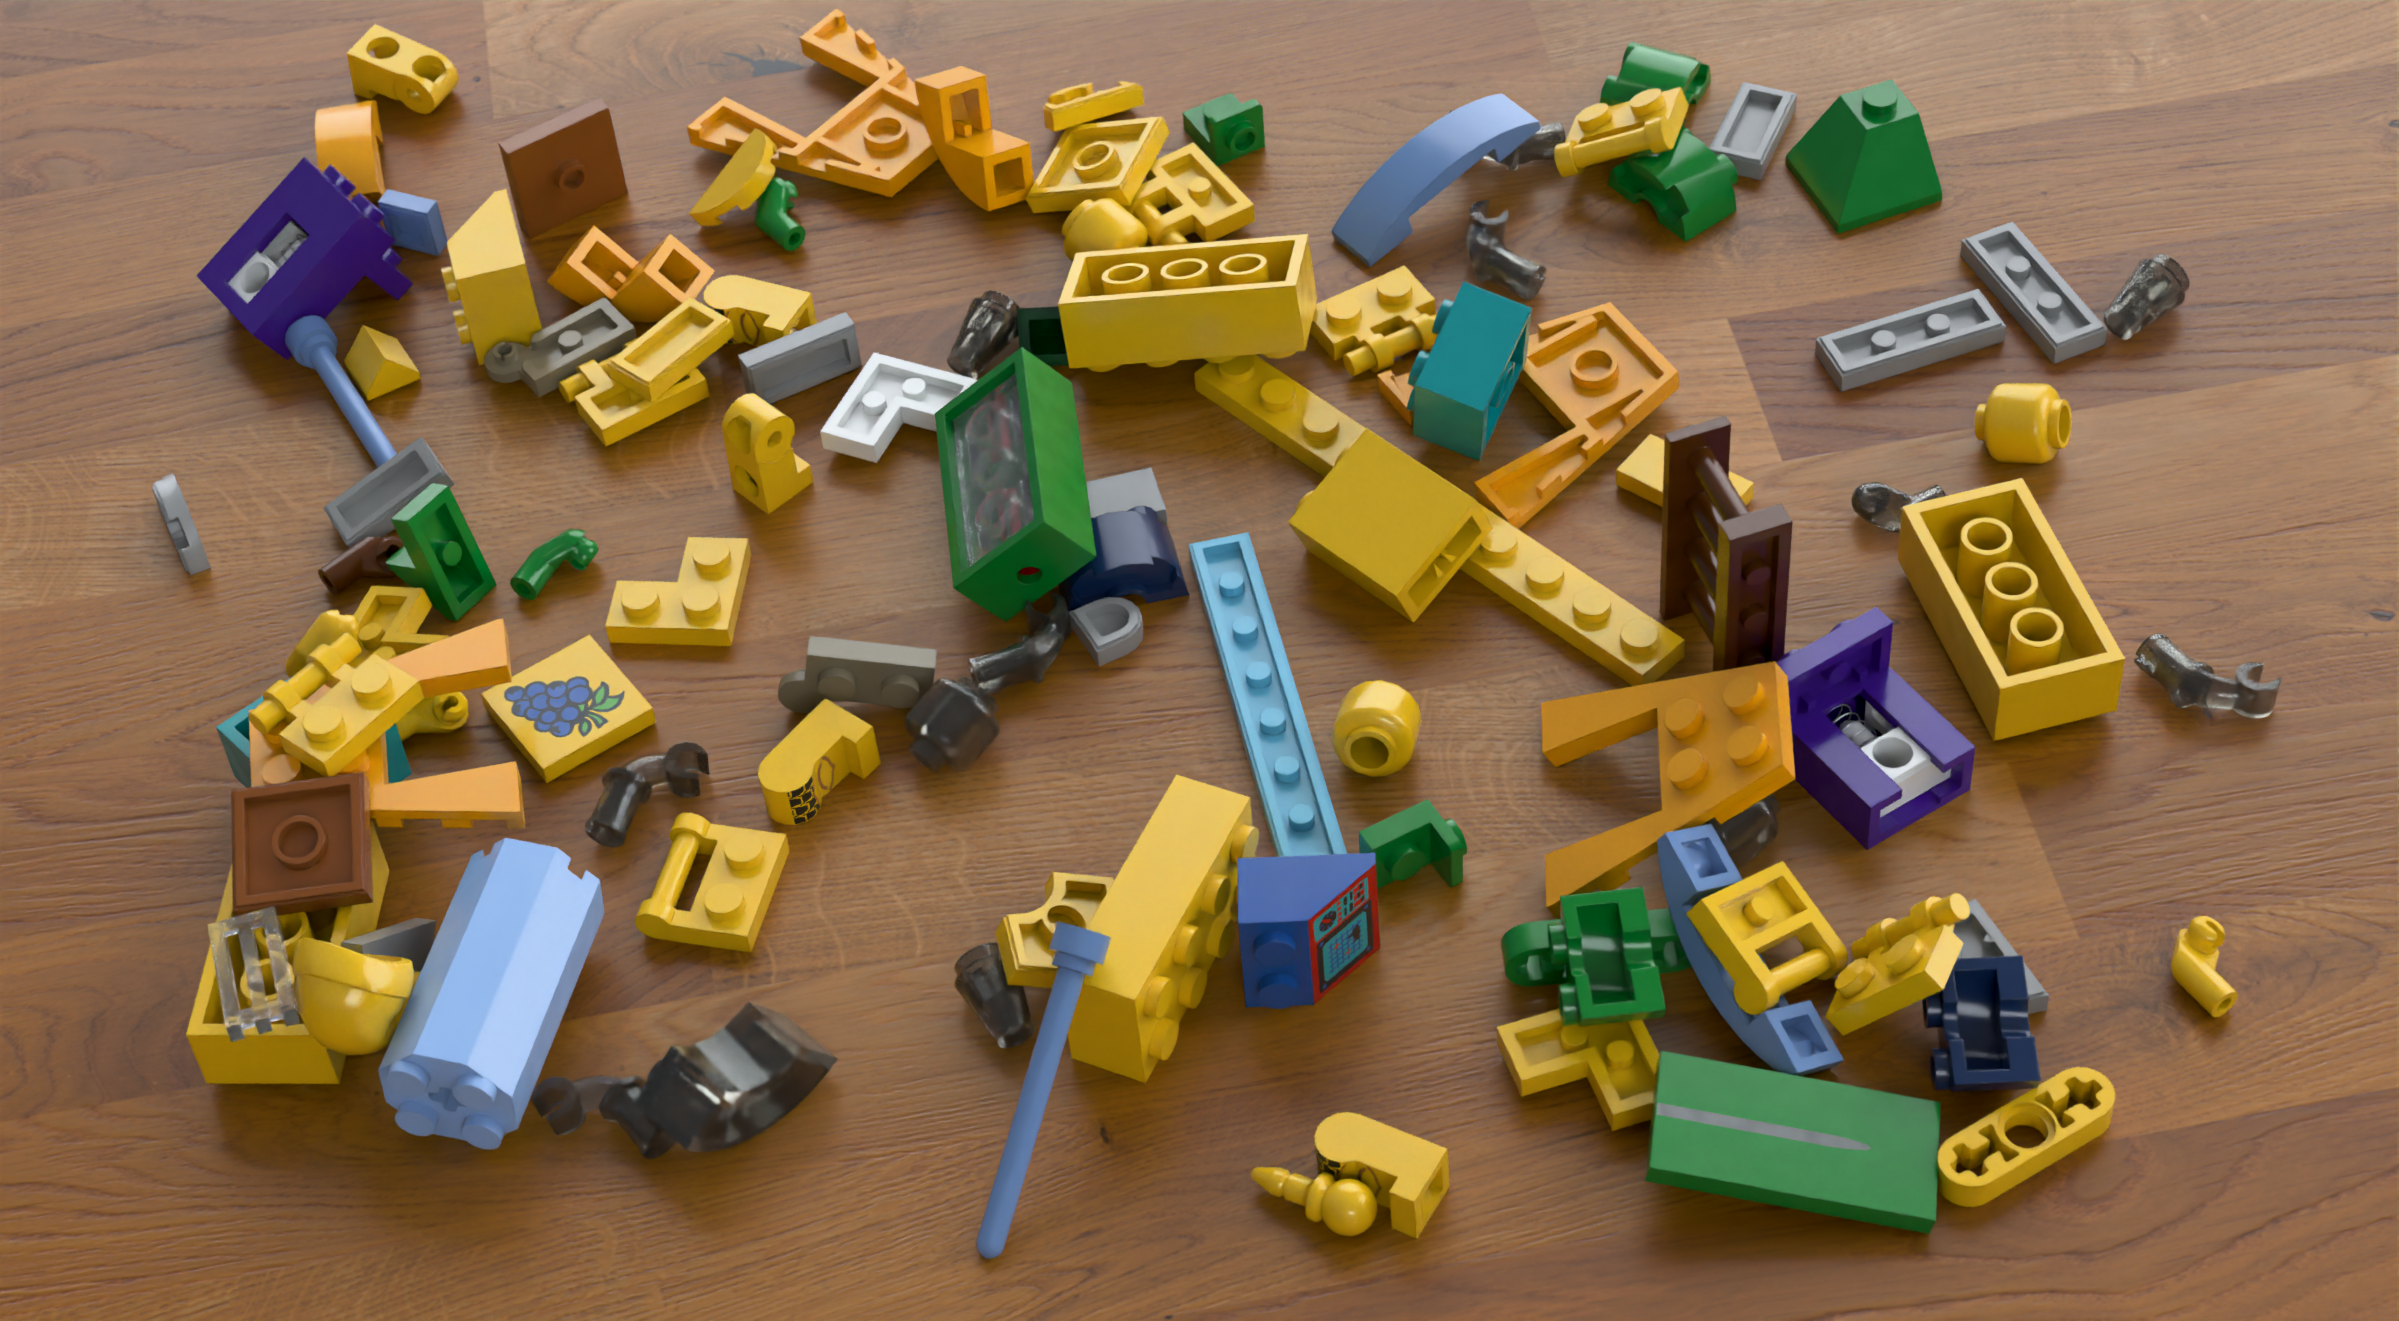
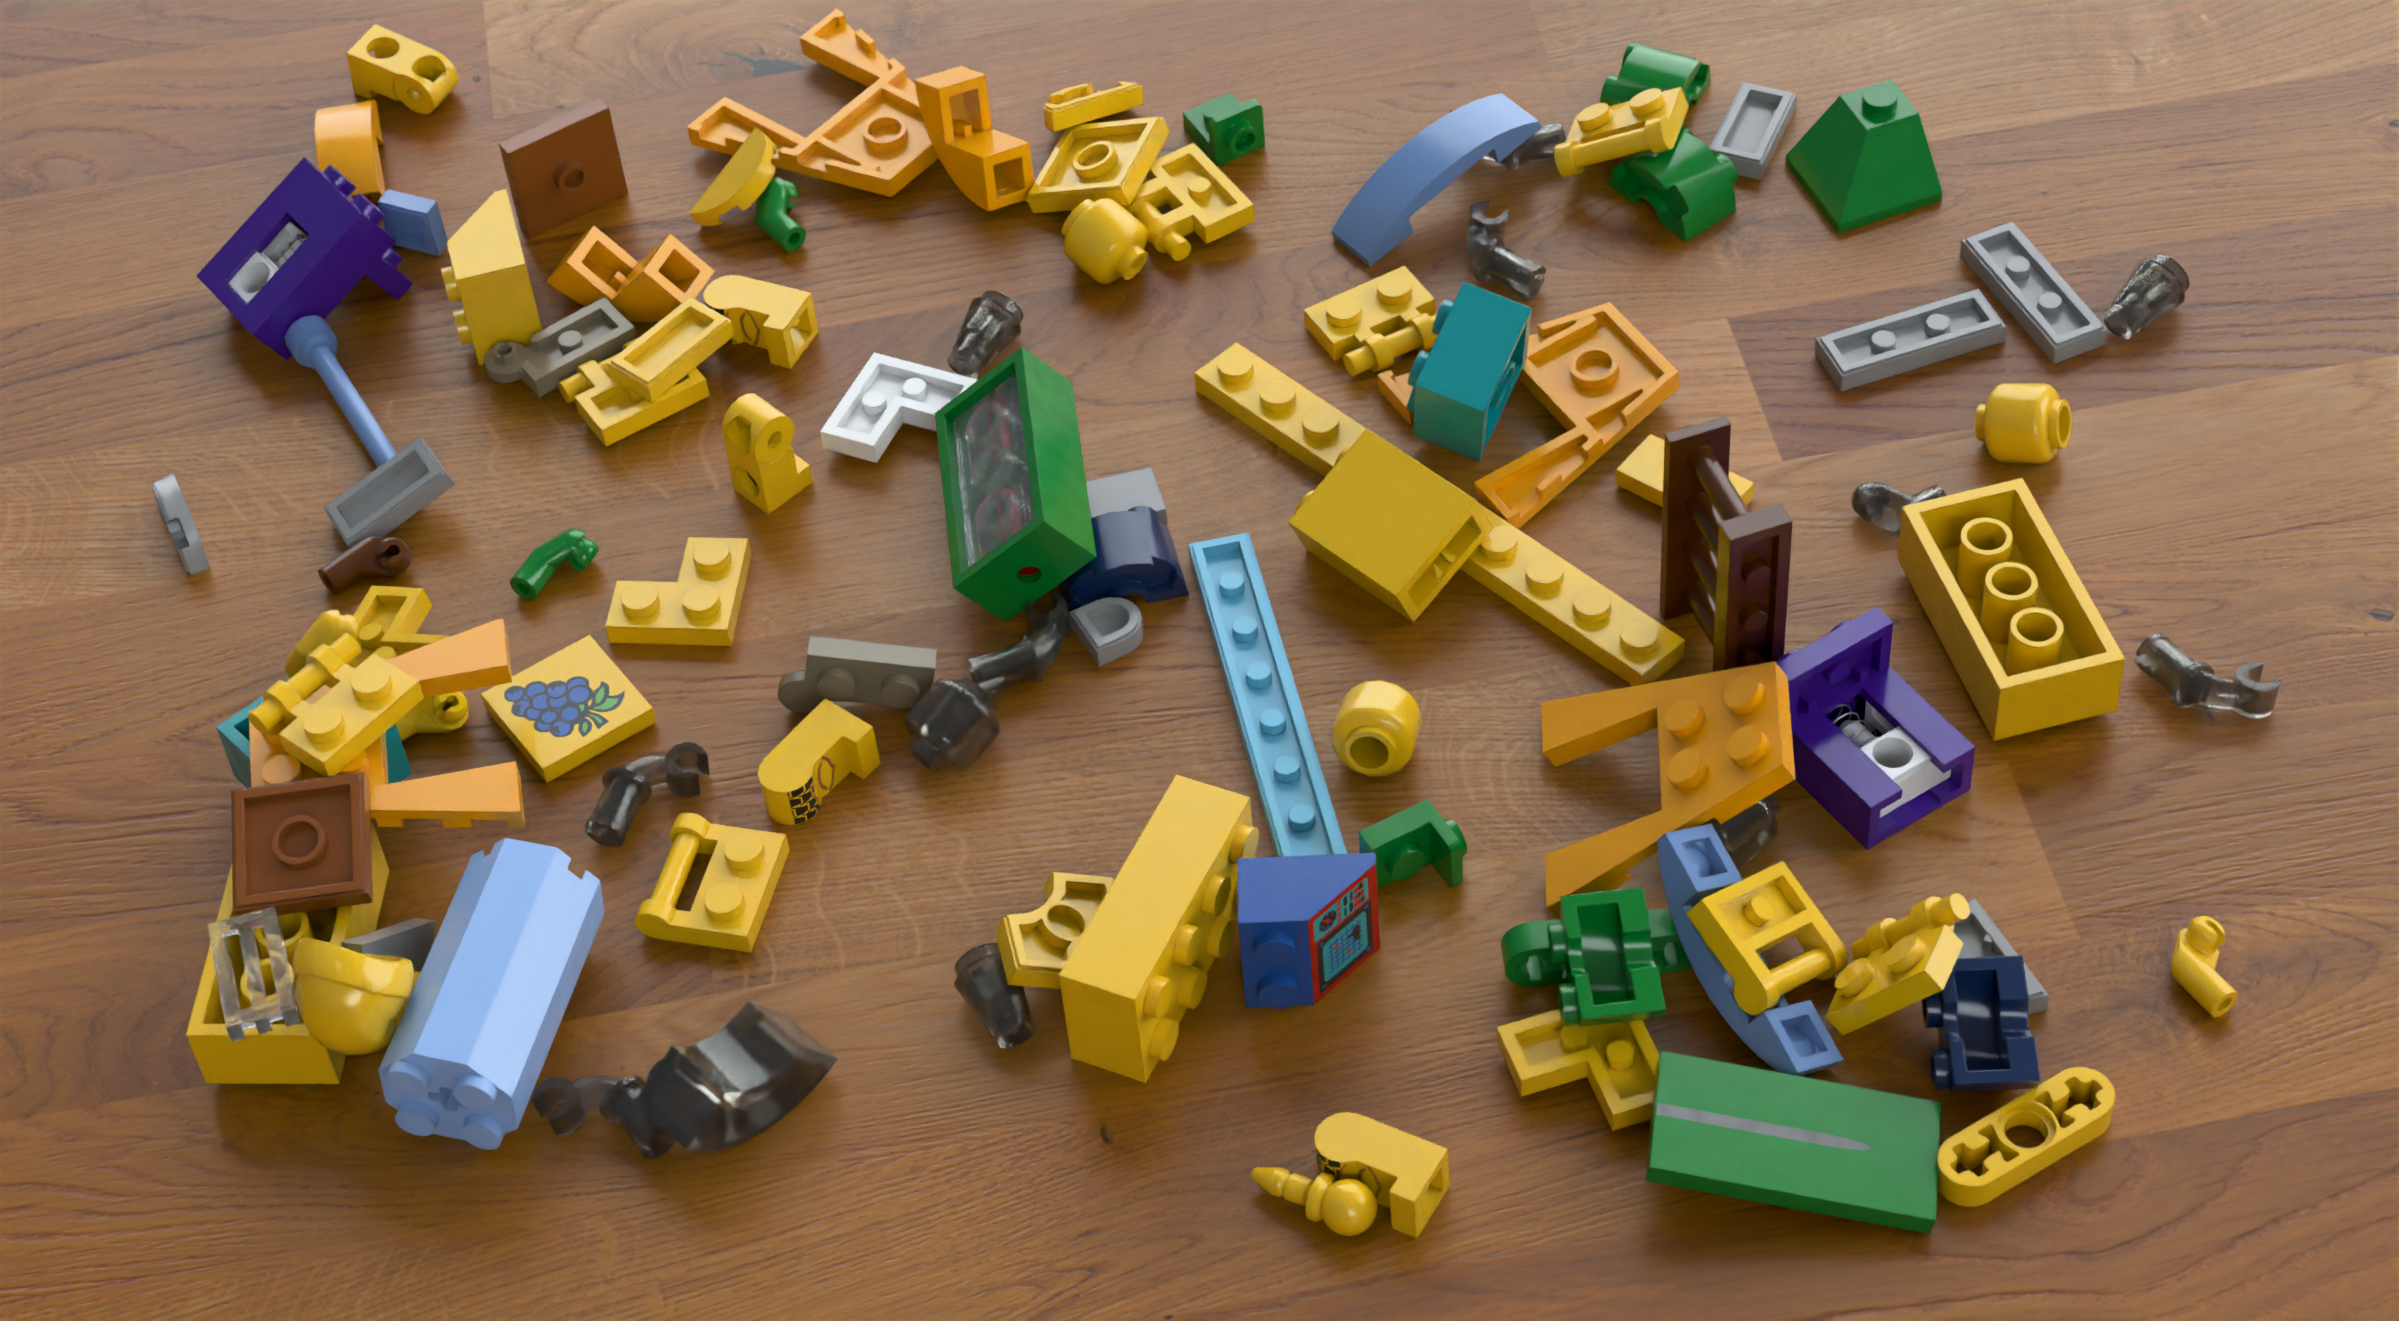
(379, 364): yellow slope -> none
(440, 553): green slope -> none
(801, 359): light grey tile -> none
(1042, 334): dark green slope -> none
(1075, 956): medium blue piece -> none
(1188, 302): yellow brick -> none

